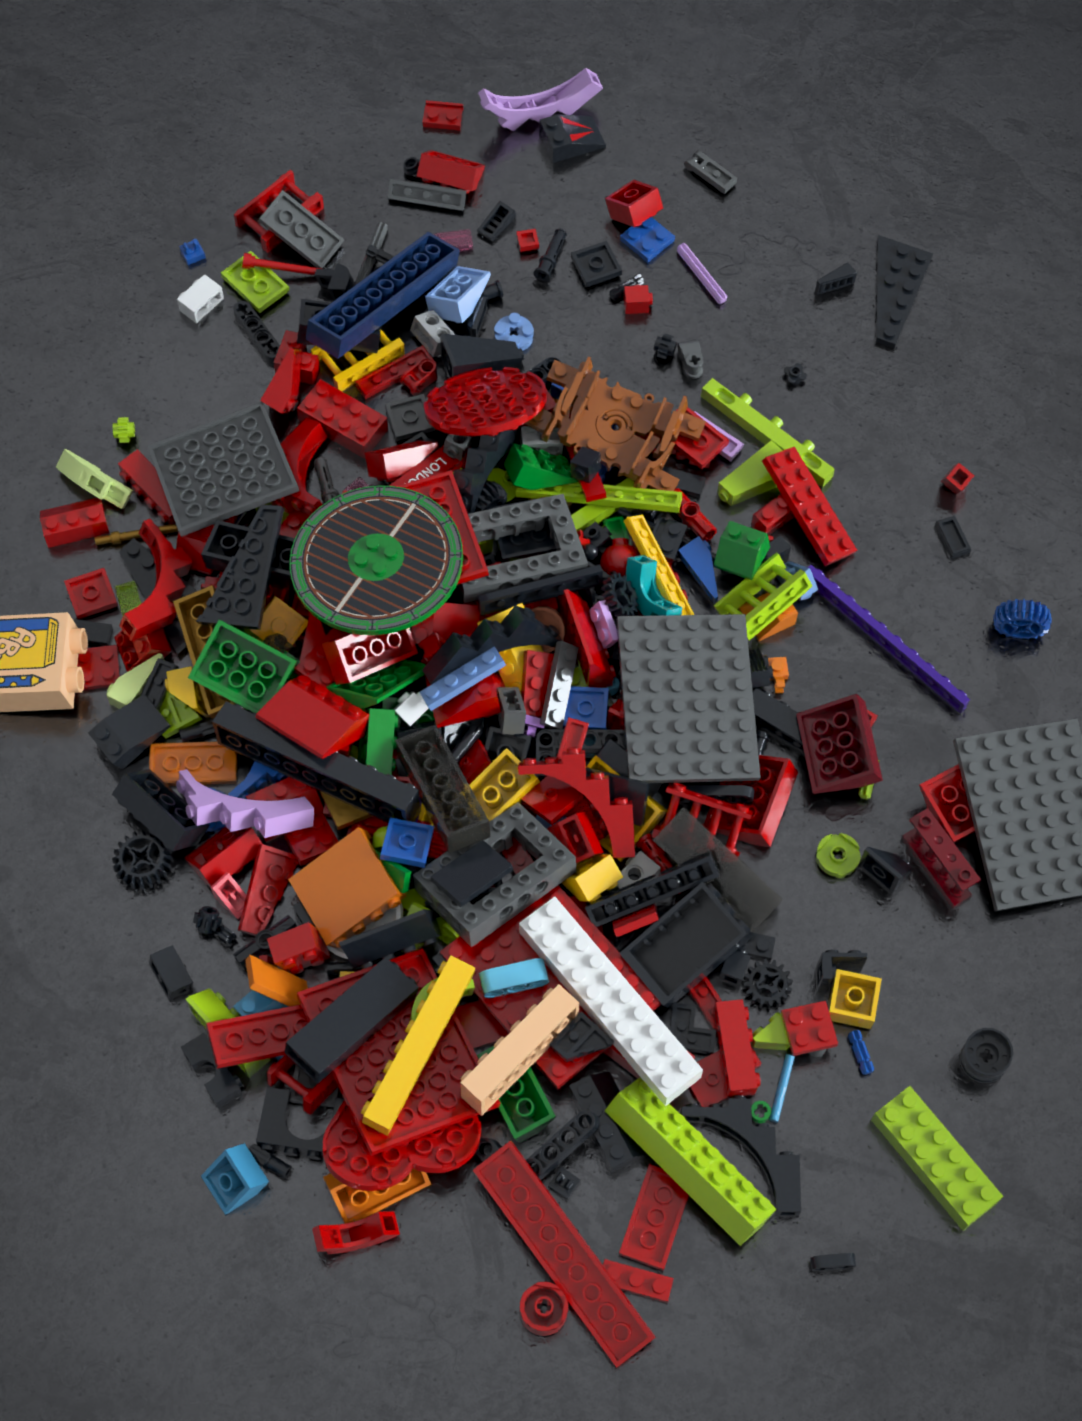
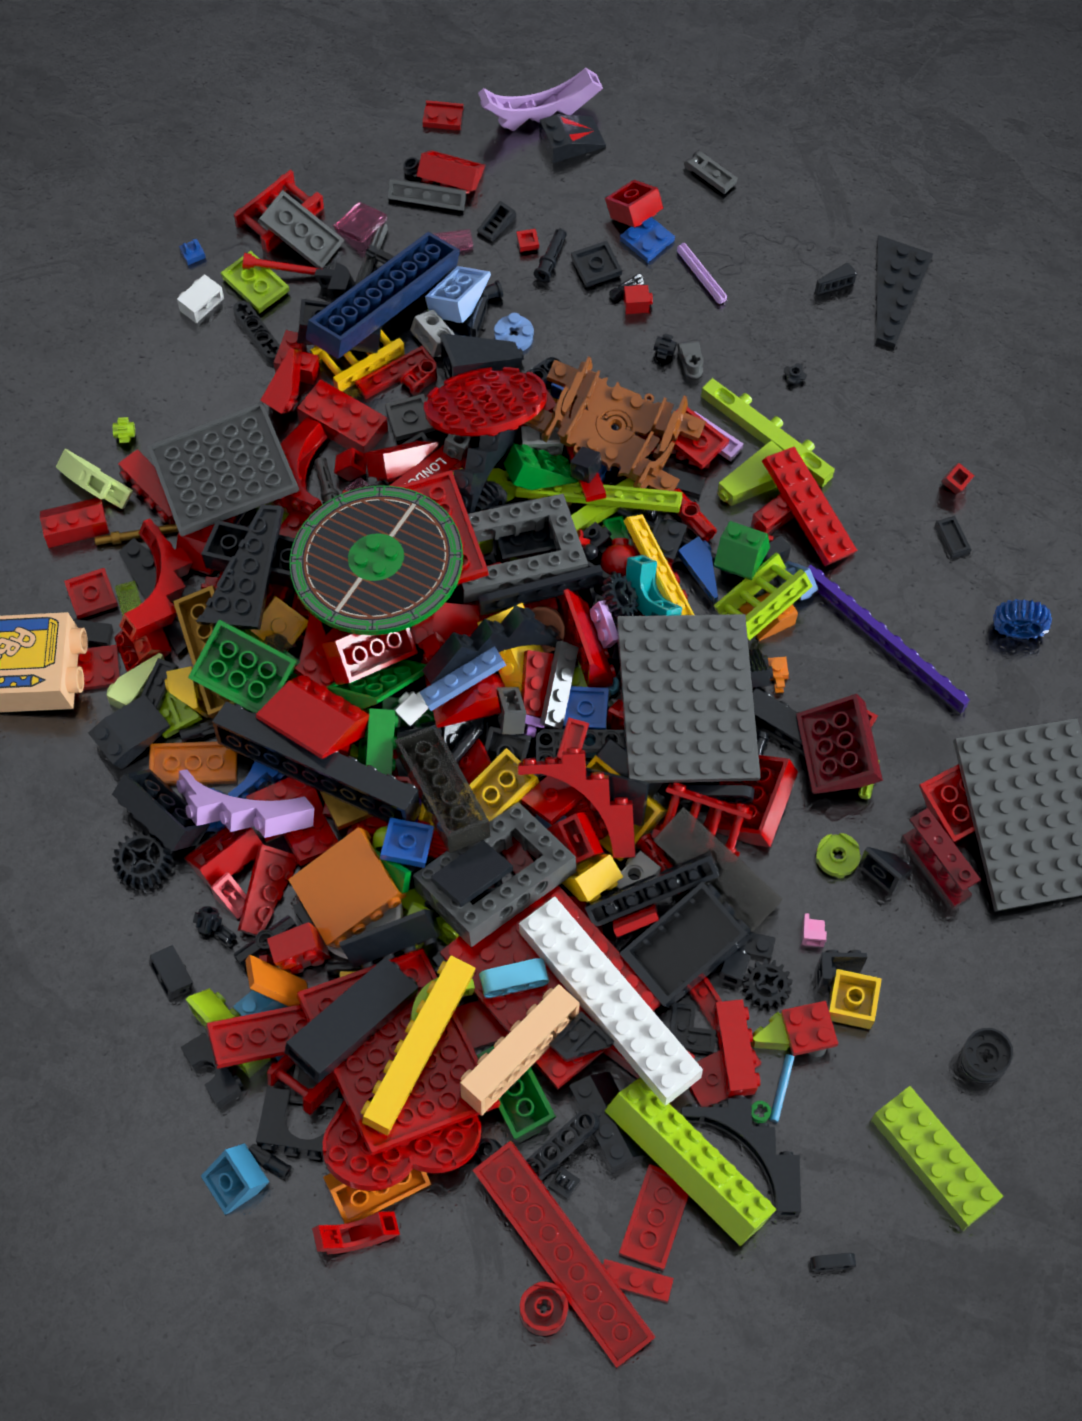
(350, 464): none -> red brick
(360, 222): none -> clear pink tile
(813, 932): none -> bright pink panel
(861, 1052): blue axle -> none

